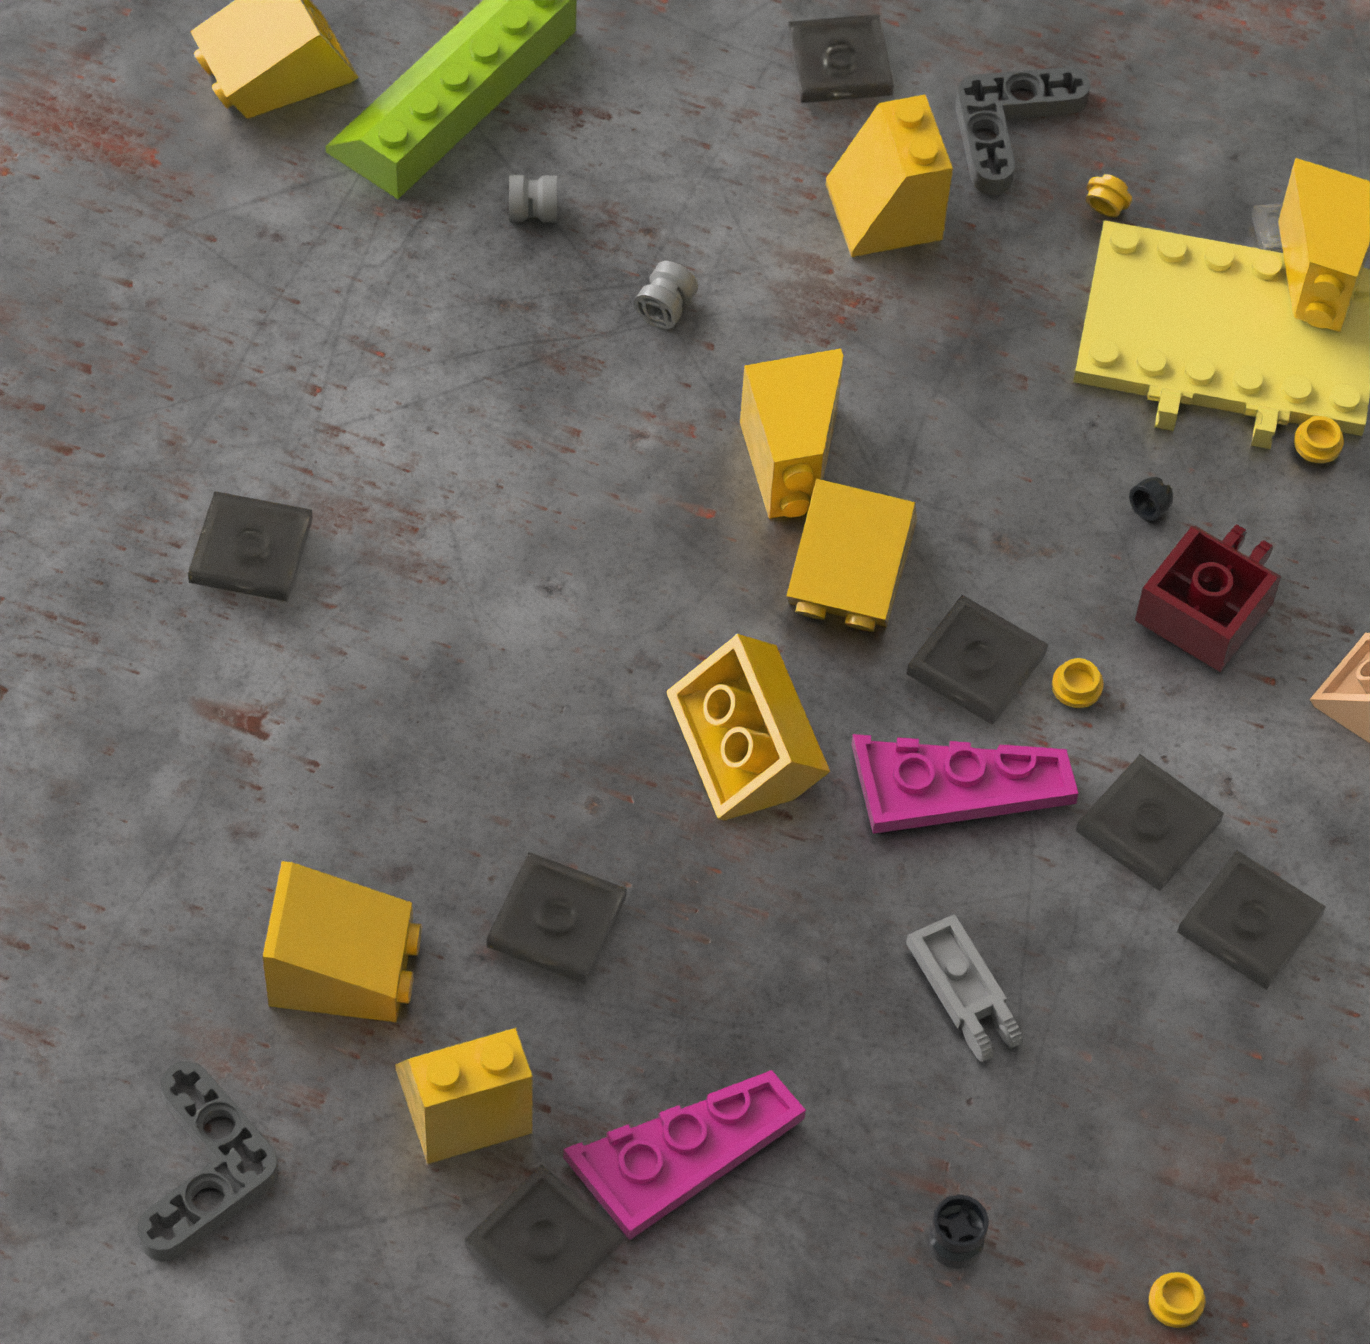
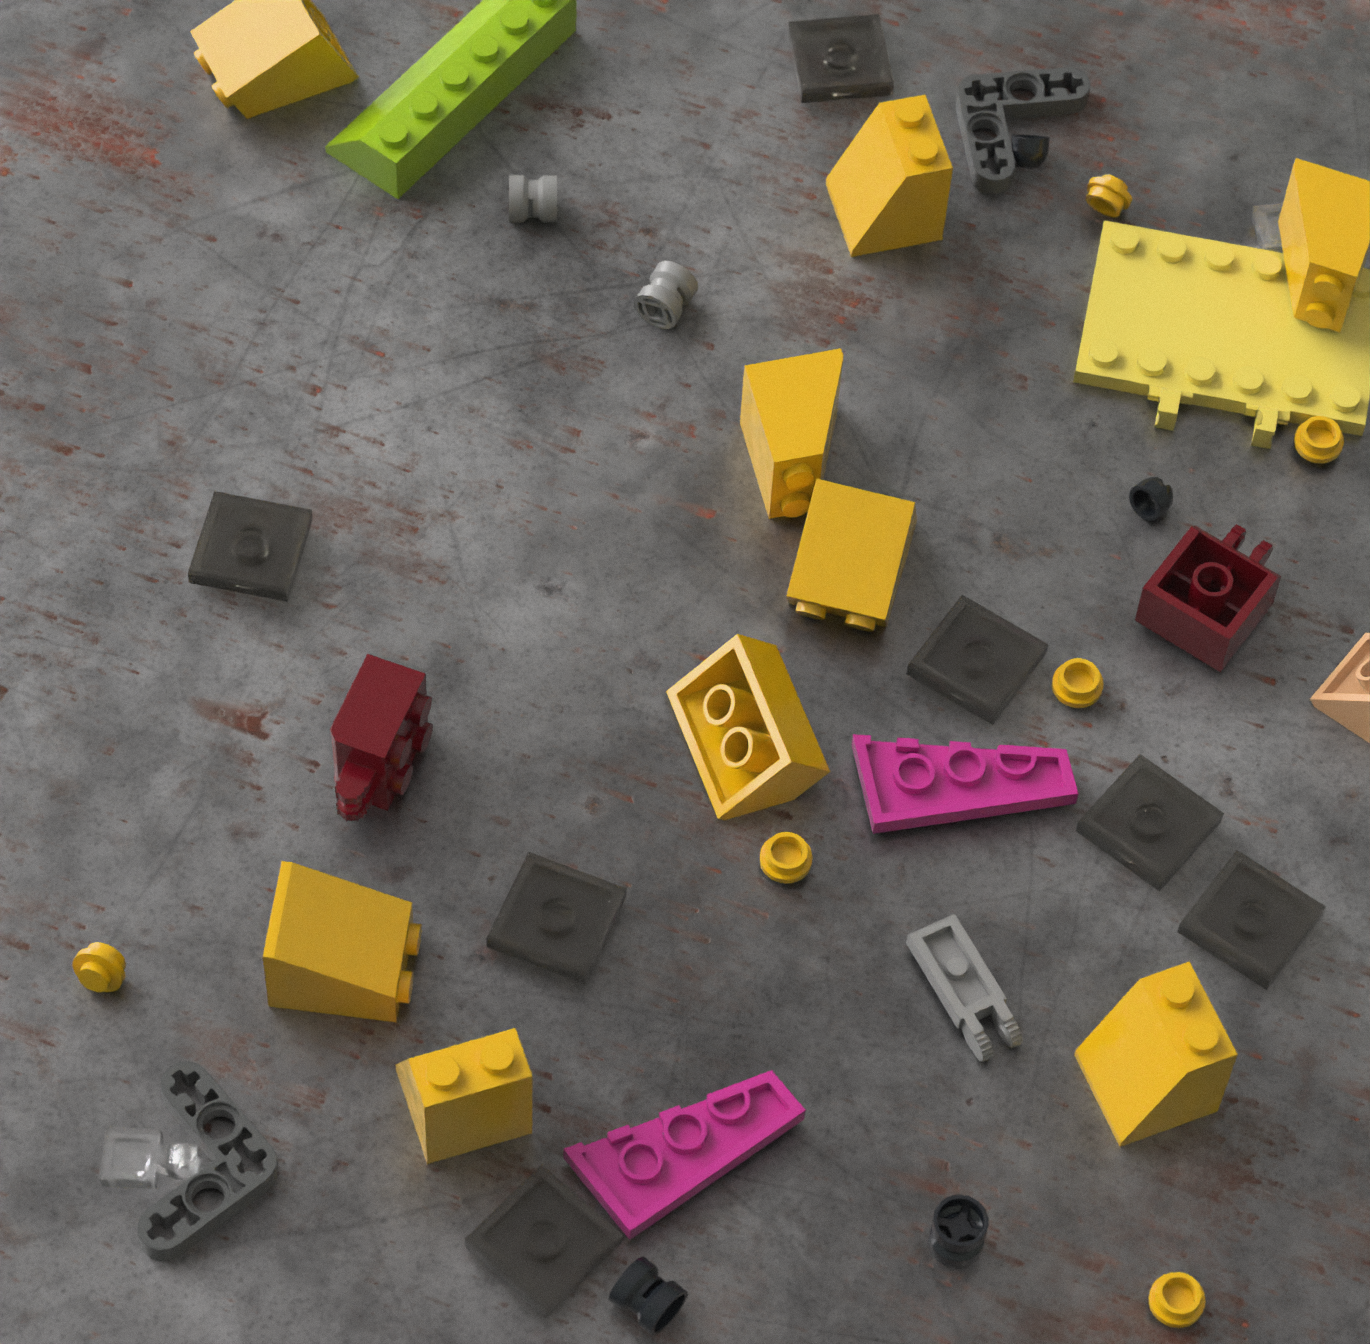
(100, 967): none -> yellow plate
(138, 1156): none -> clear plate
(378, 736): none -> dark red hinge
(648, 1296): none -> black wheel
(786, 858): none -> yellow plate
(1030, 150): none -> black hinge
(1158, 1056): none -> yellow slope

